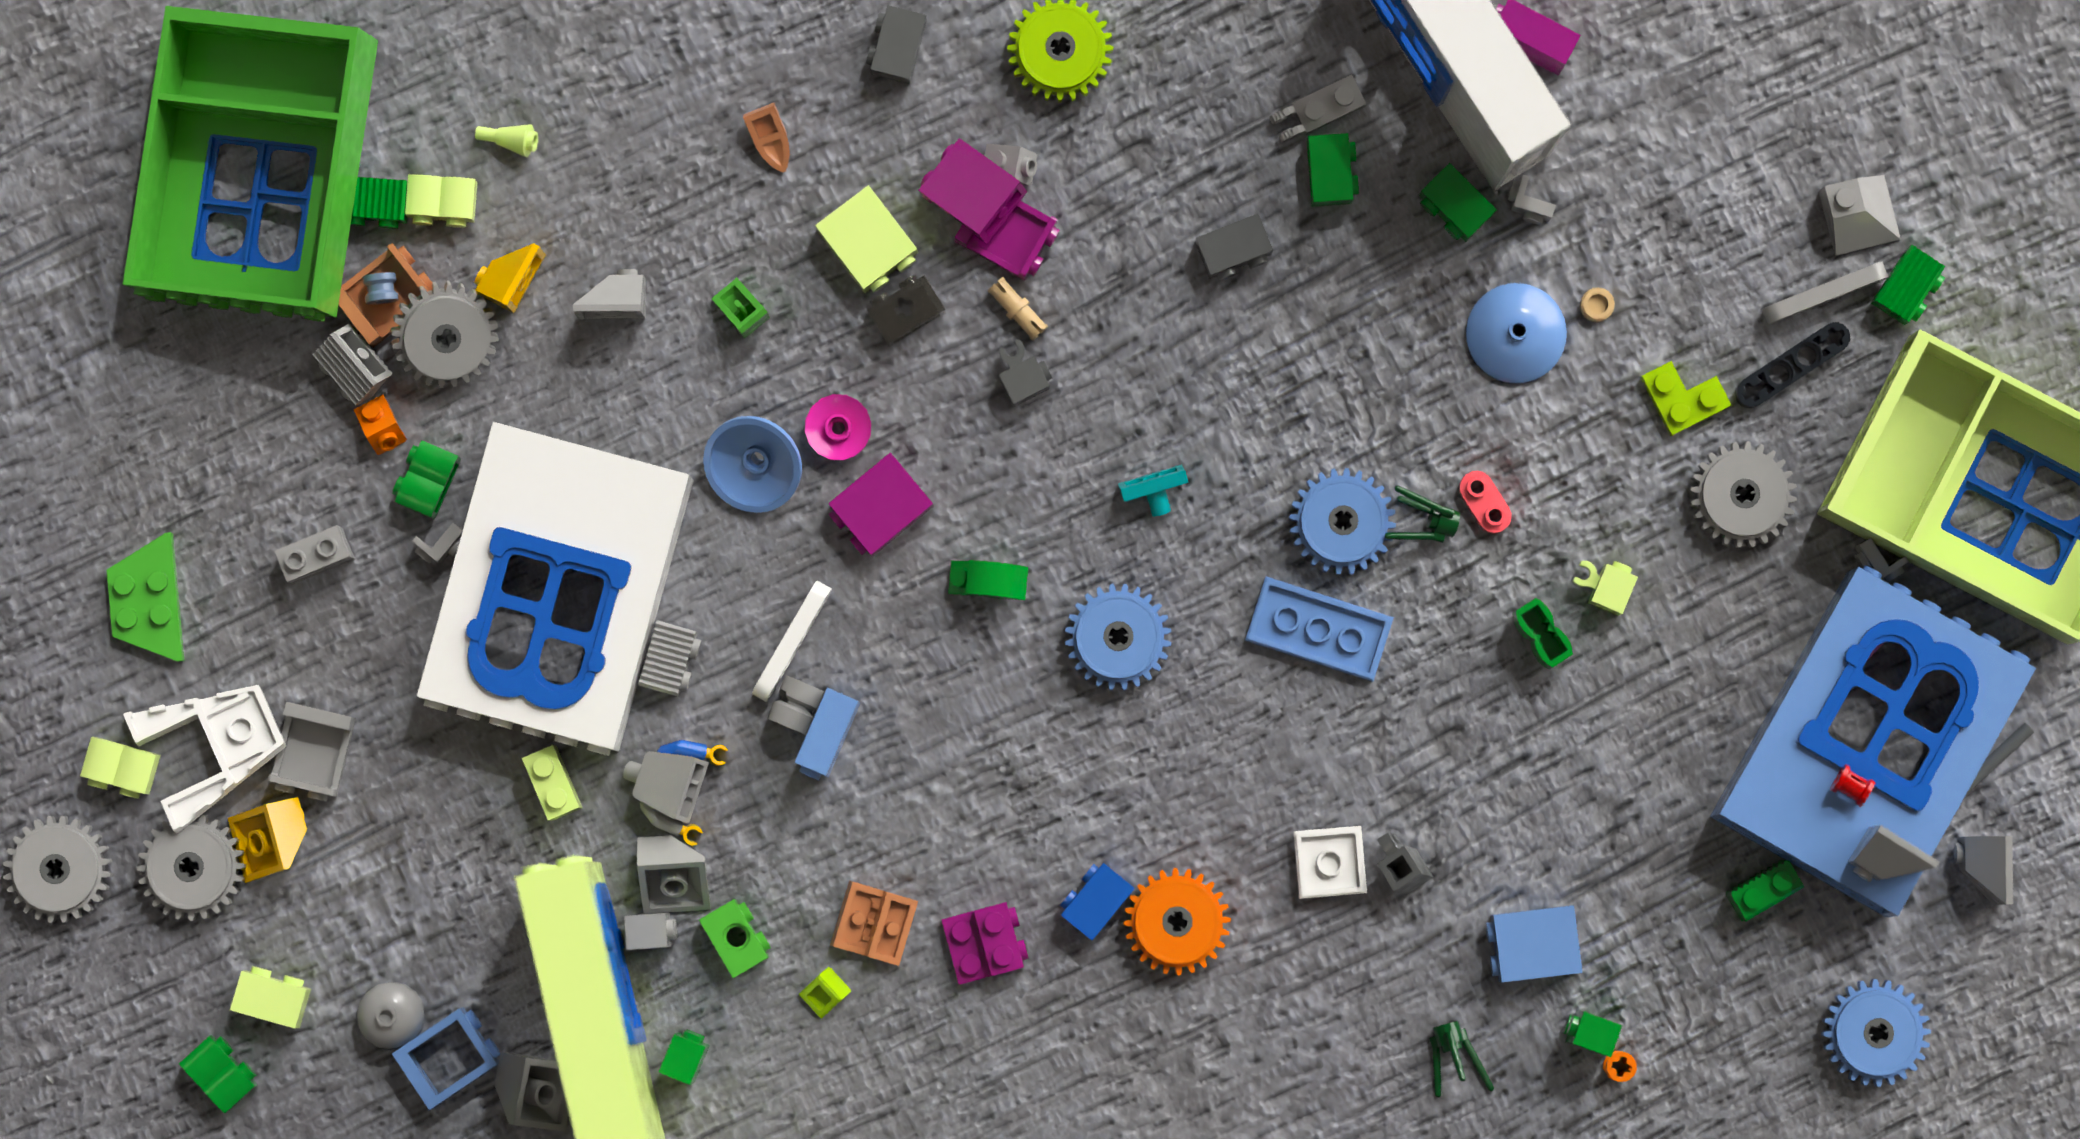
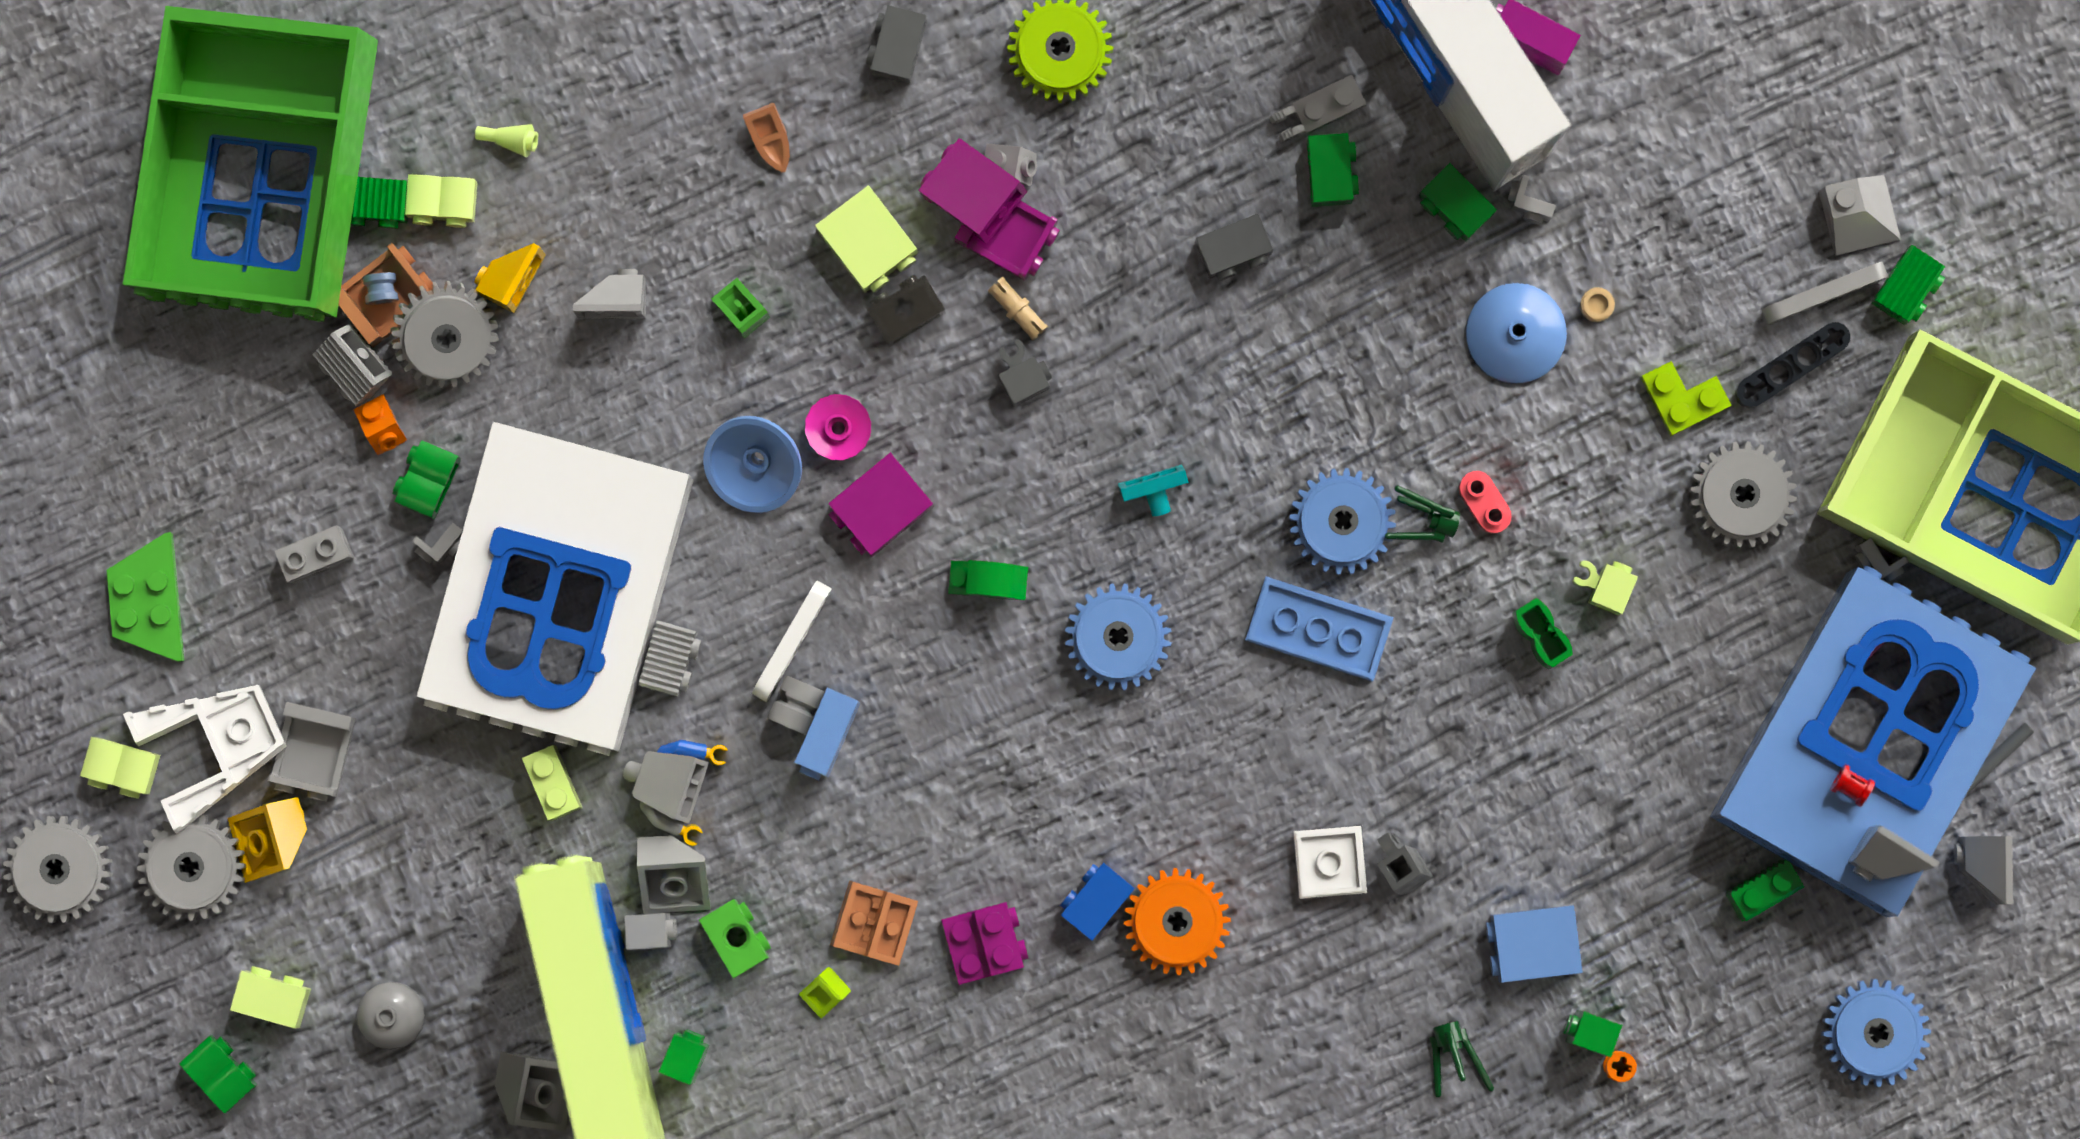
(419, 1078): medium blue window -> none

